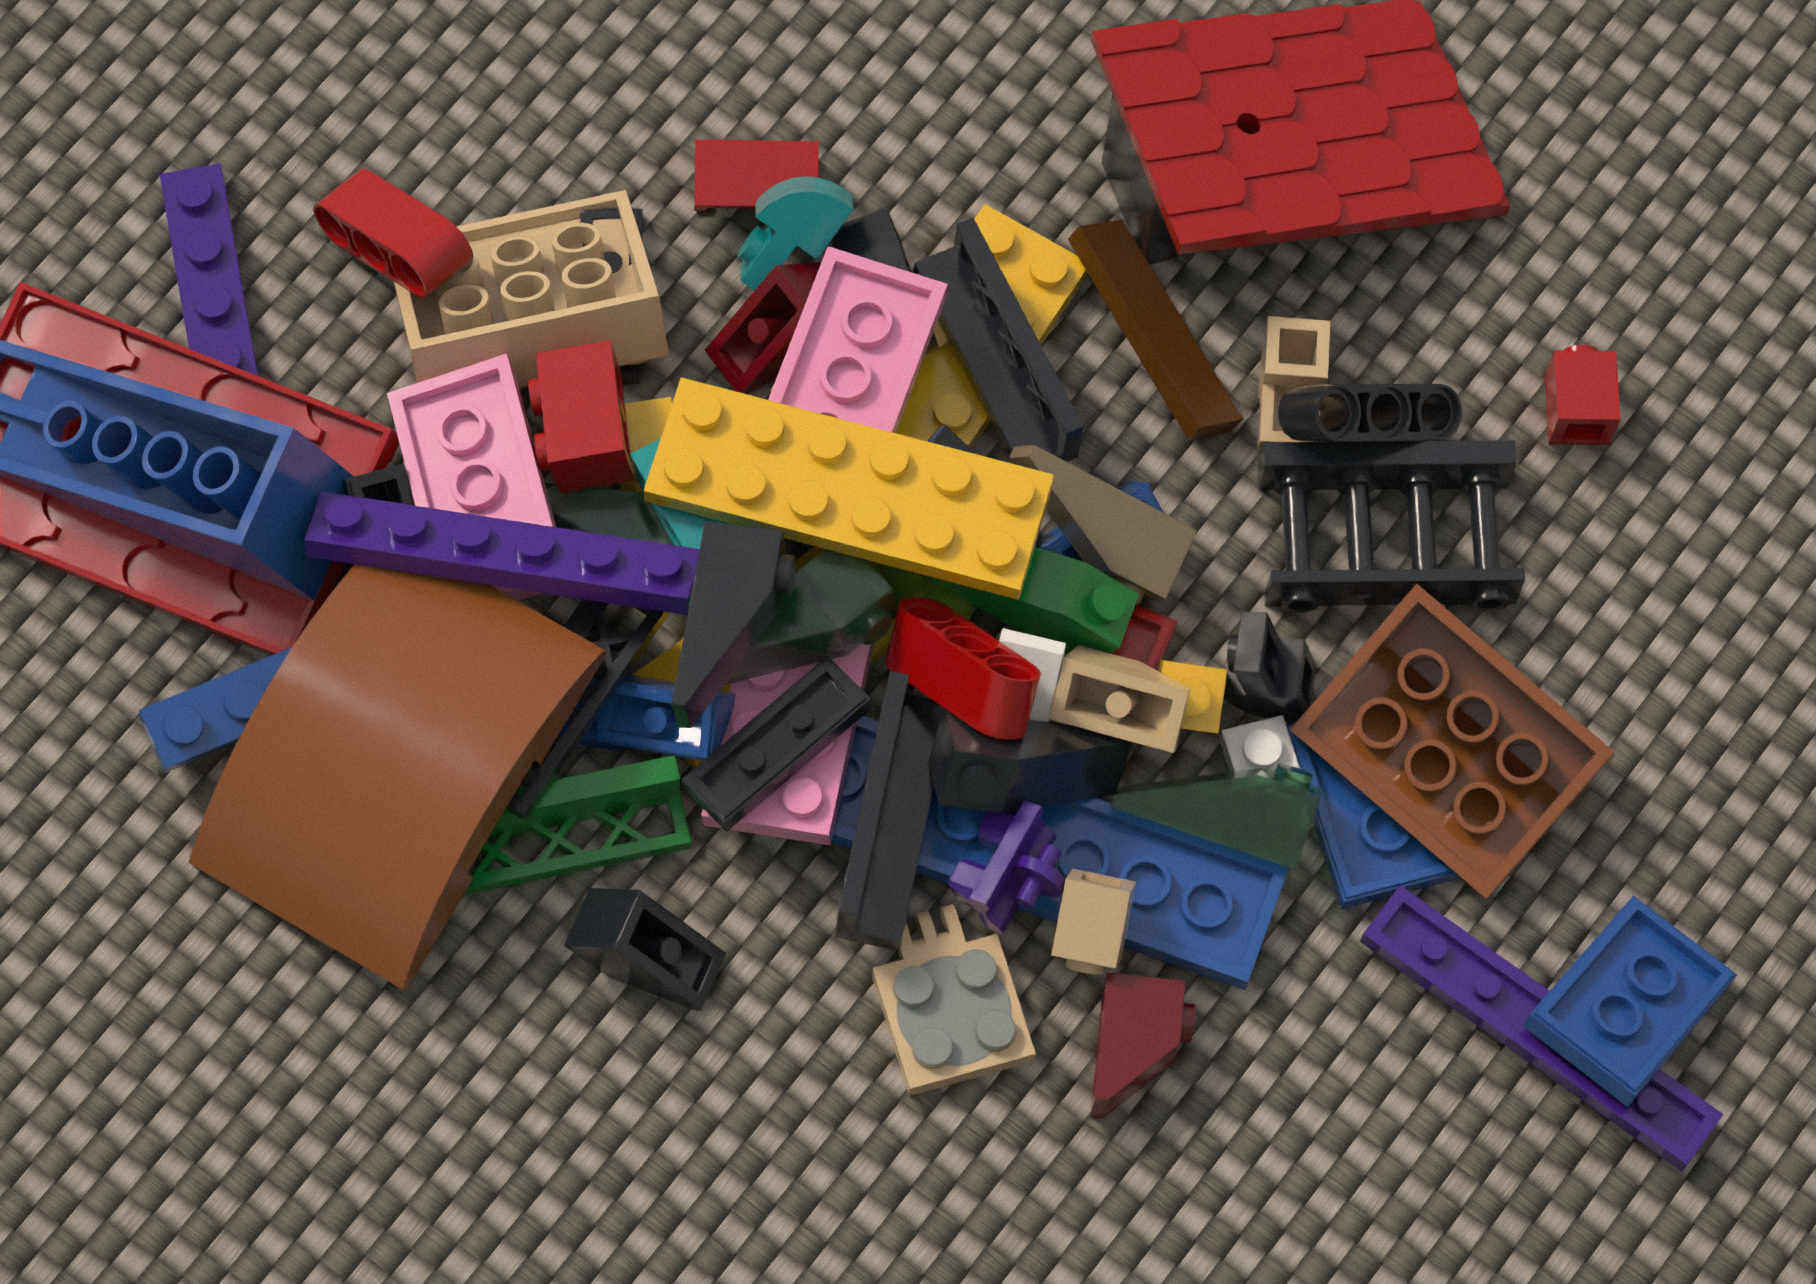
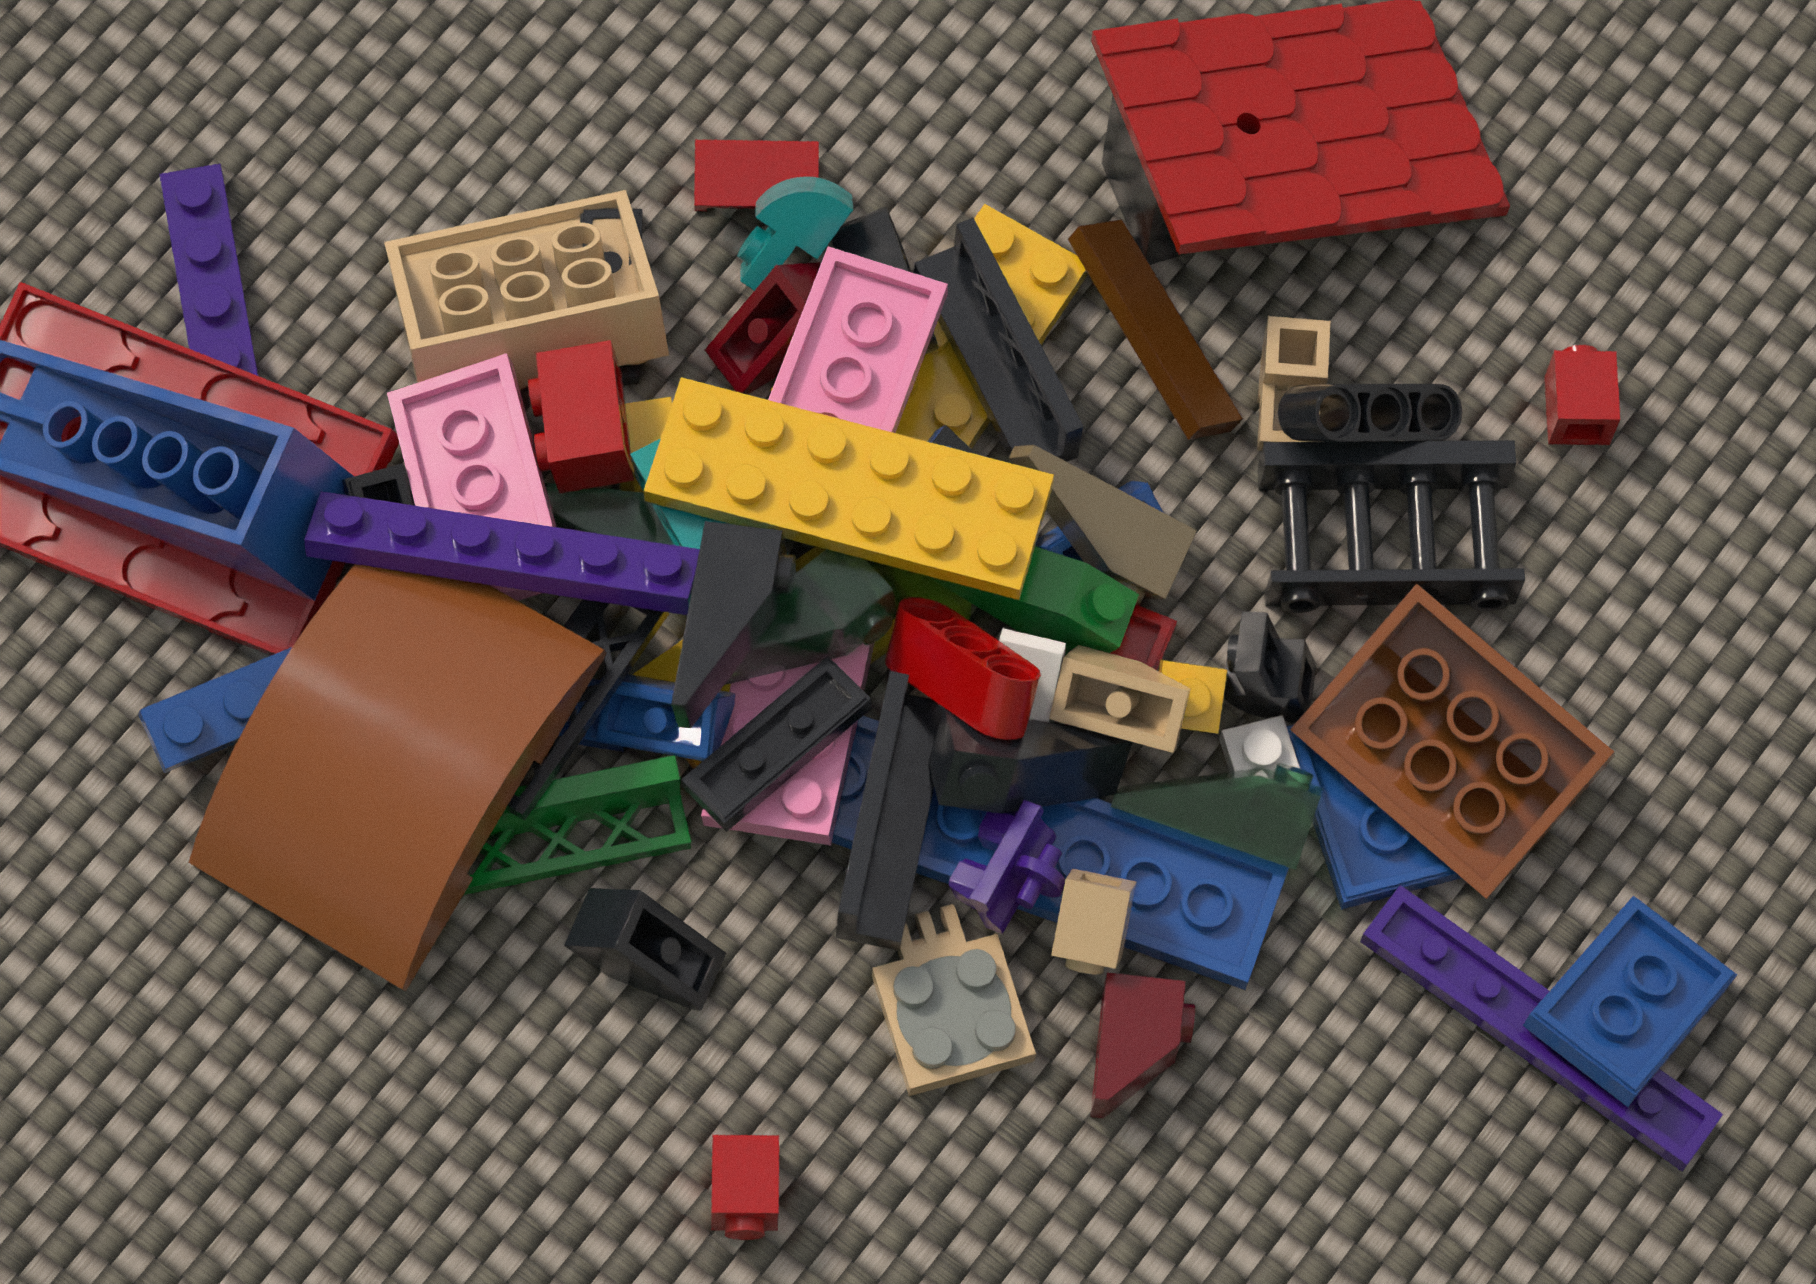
(393, 233): red beam -> none
(745, 1185): none -> red brick

